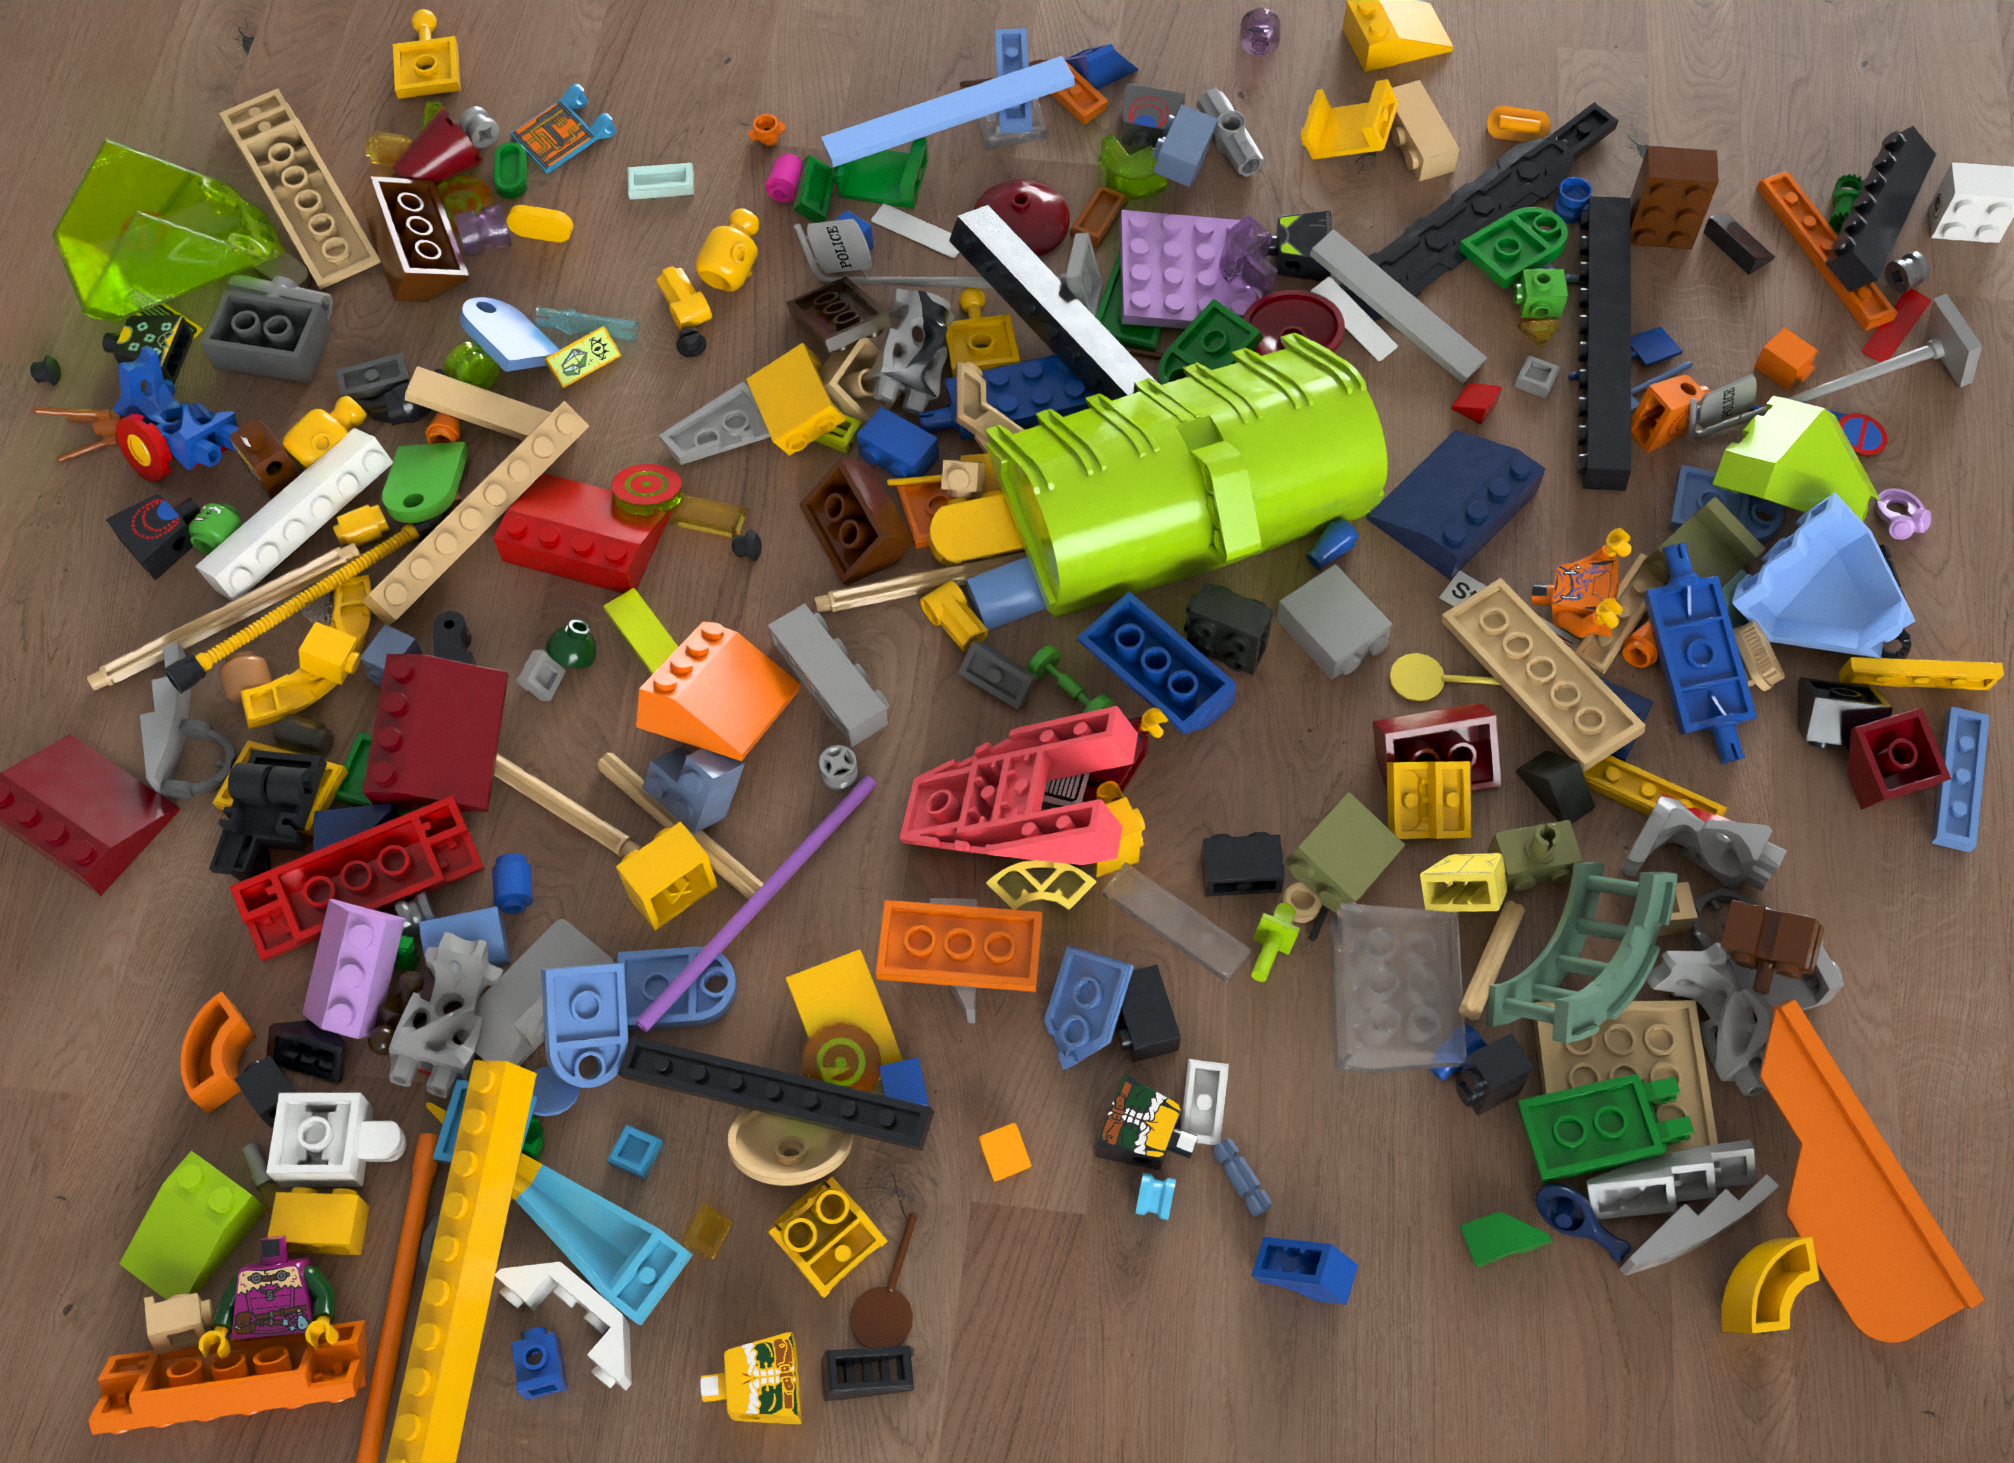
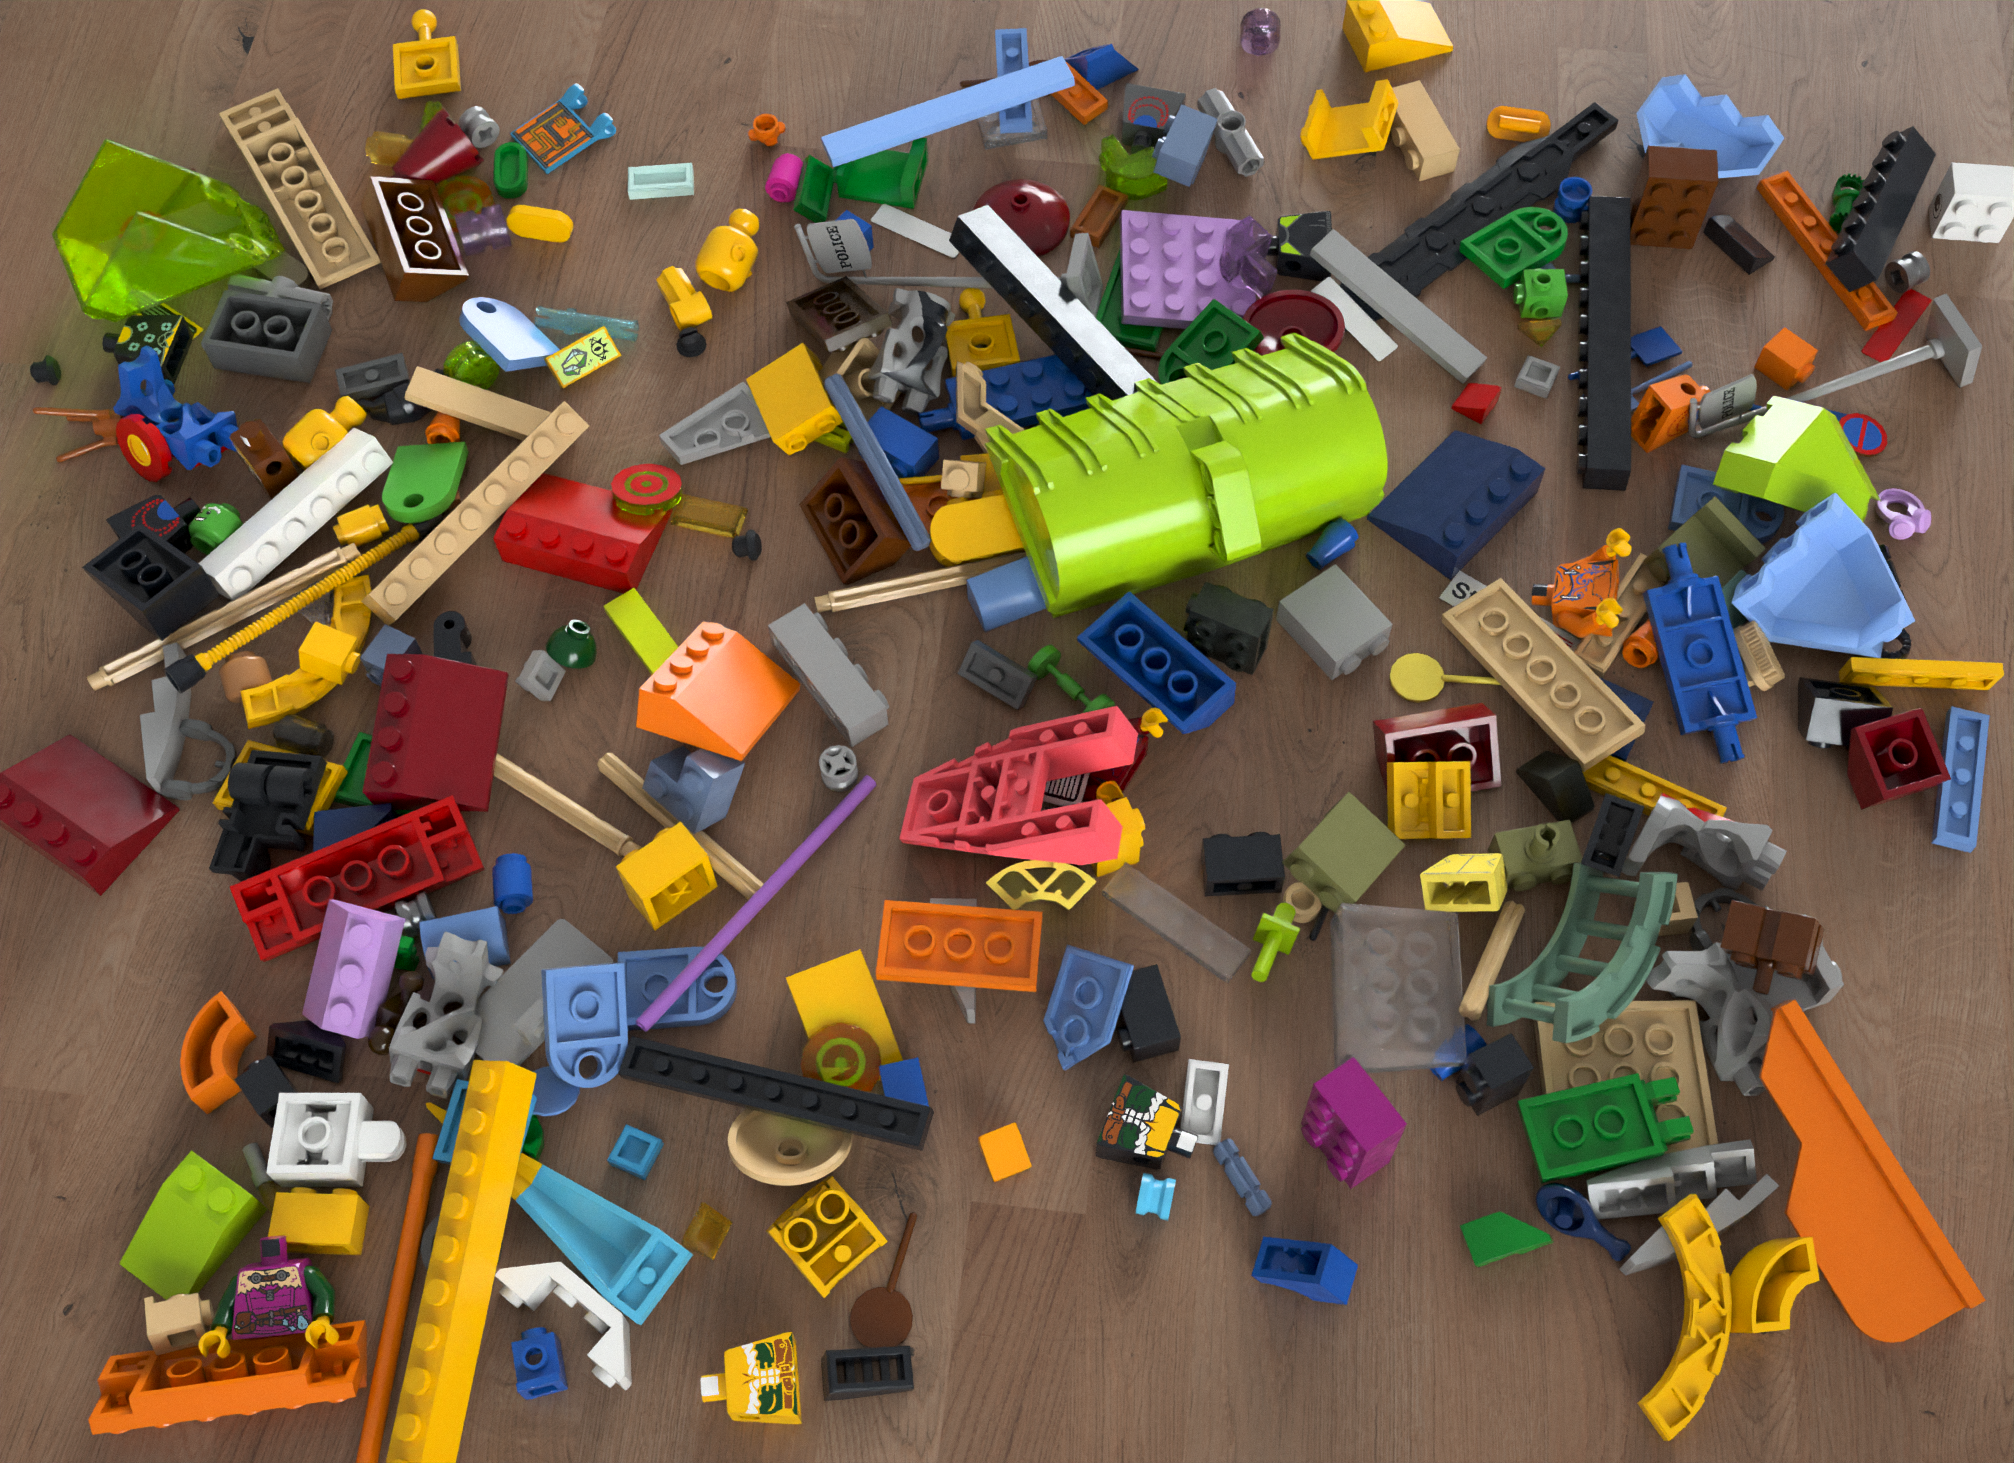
(152, 581): none -> black slope
(877, 462): none -> sand blue axle
(950, 609): yellow piece -> none
(1351, 1123): none -> magenta brick
(1612, 834): none -> black torso
(1684, 119): none -> light blue panel
(1705, 1320): none -> yellow tile

